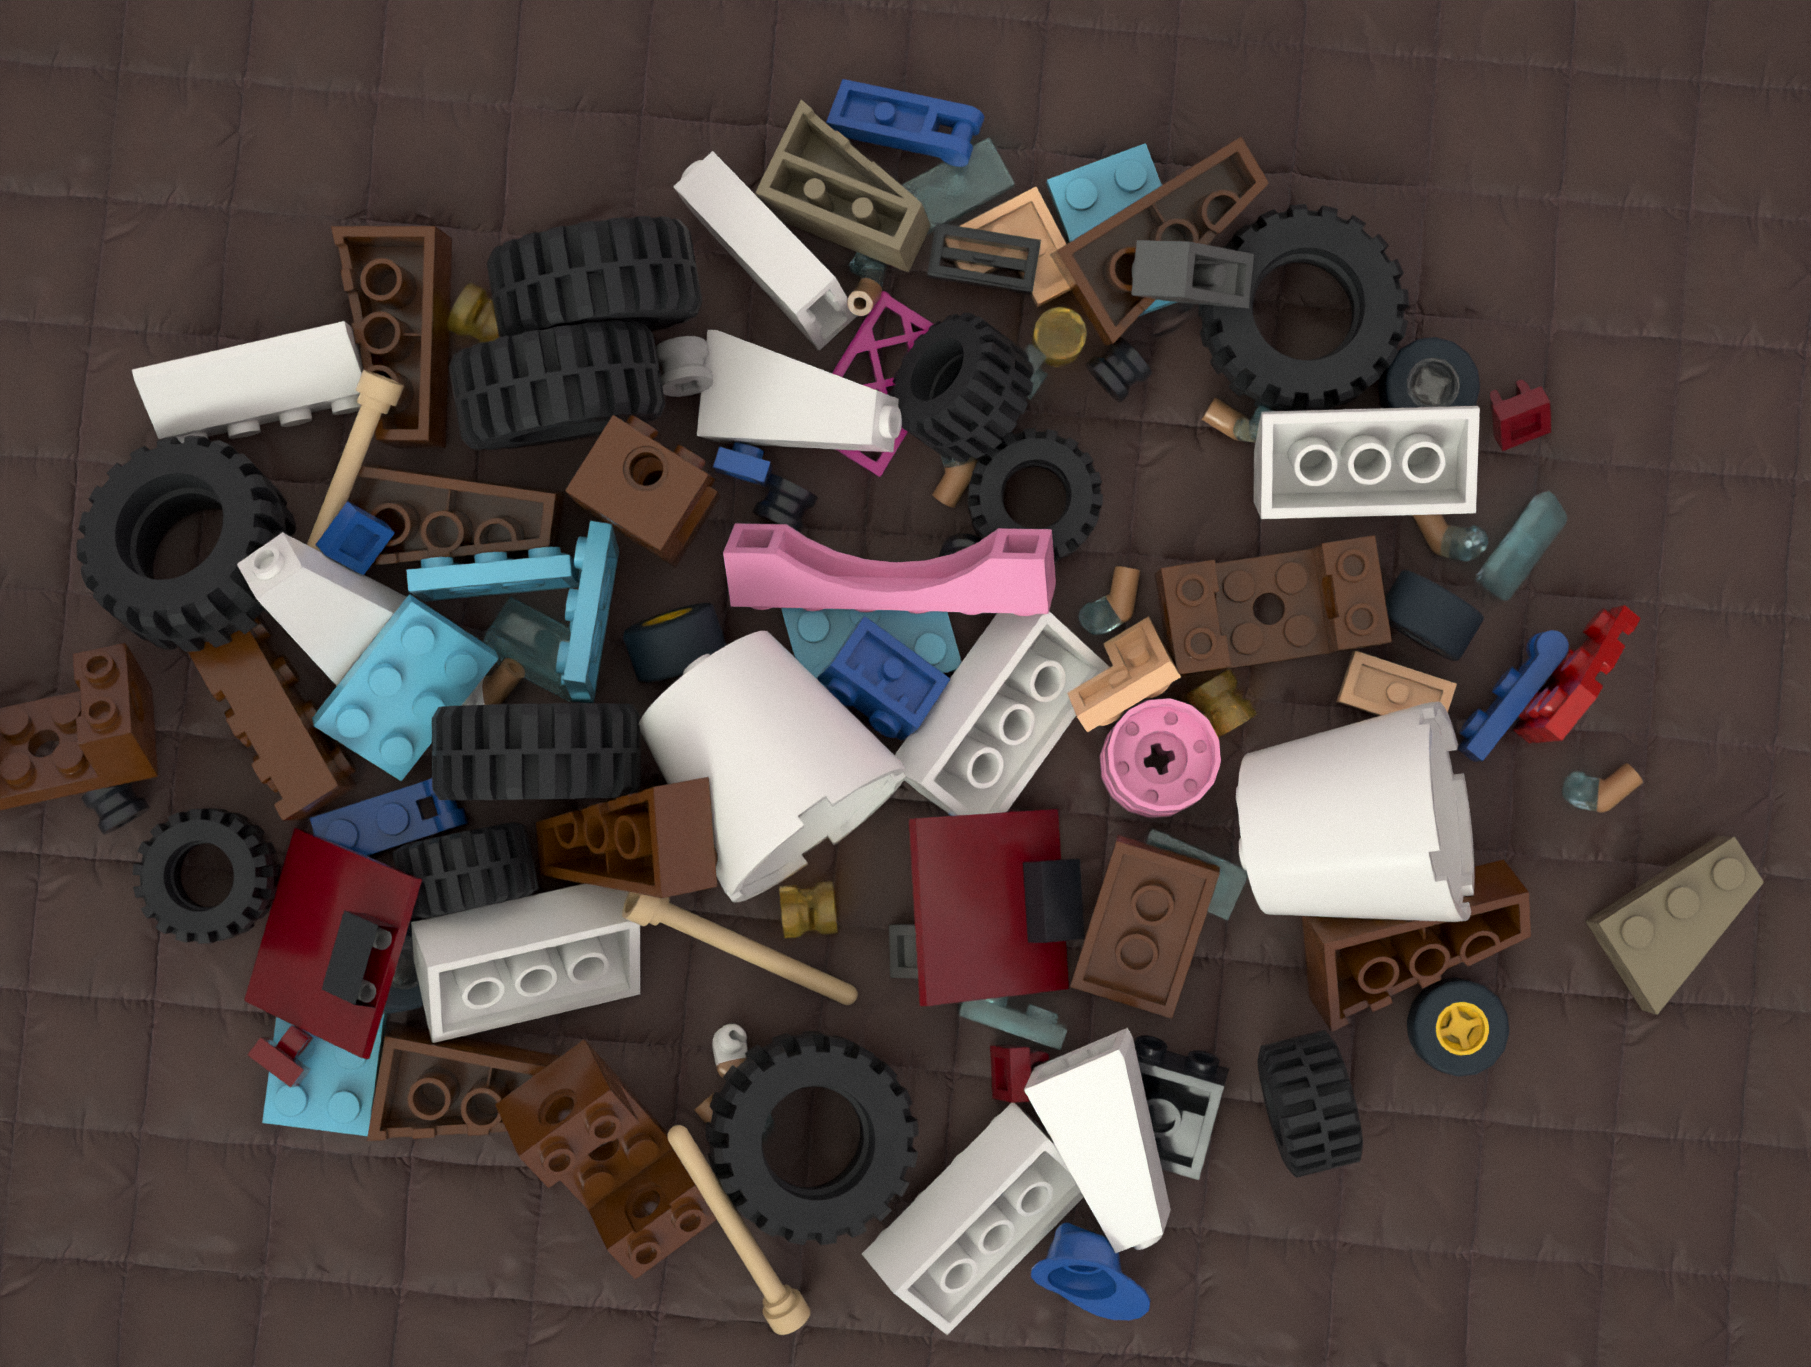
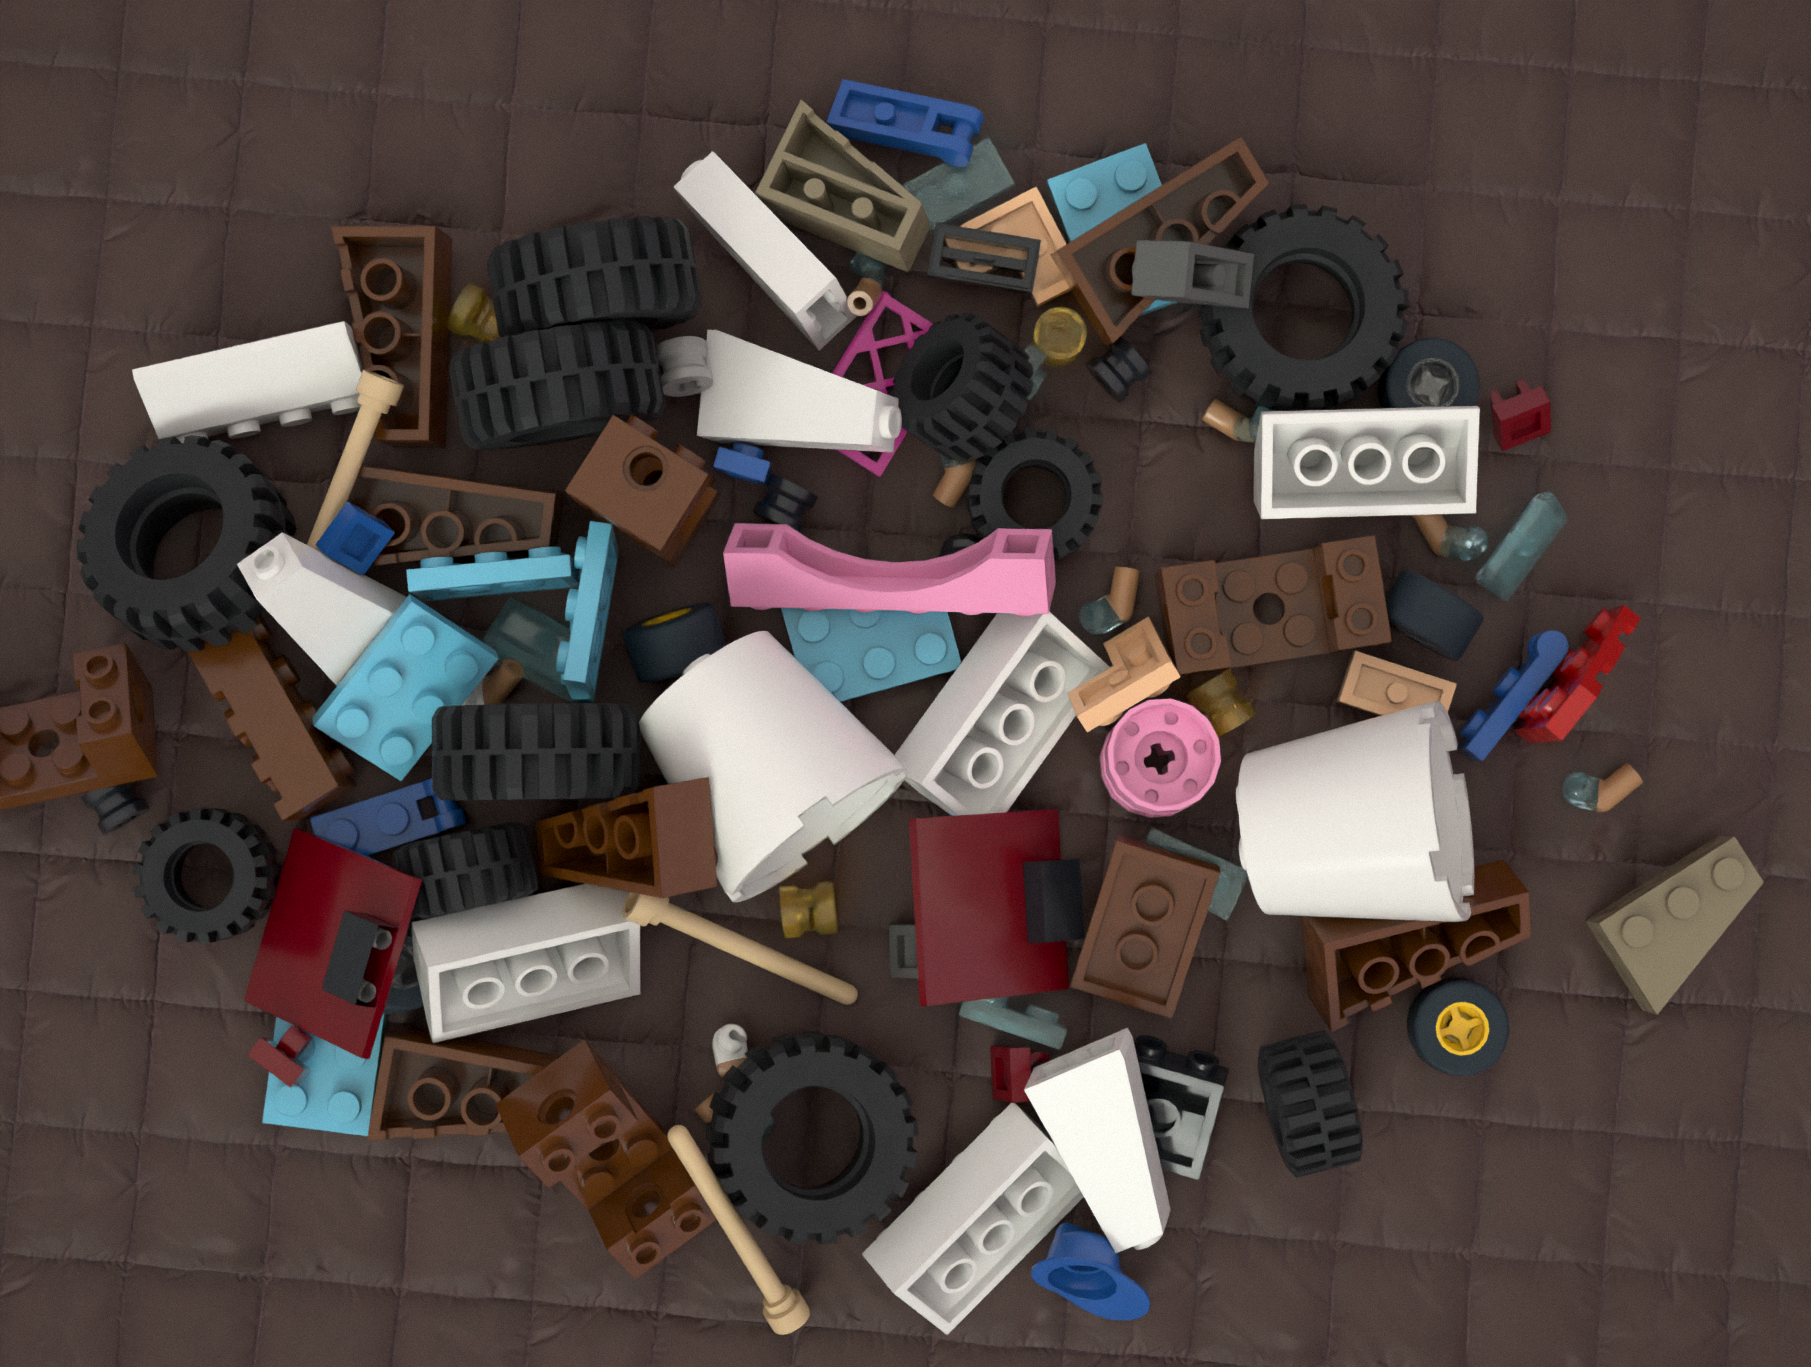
(883, 680): blue bracket -> none

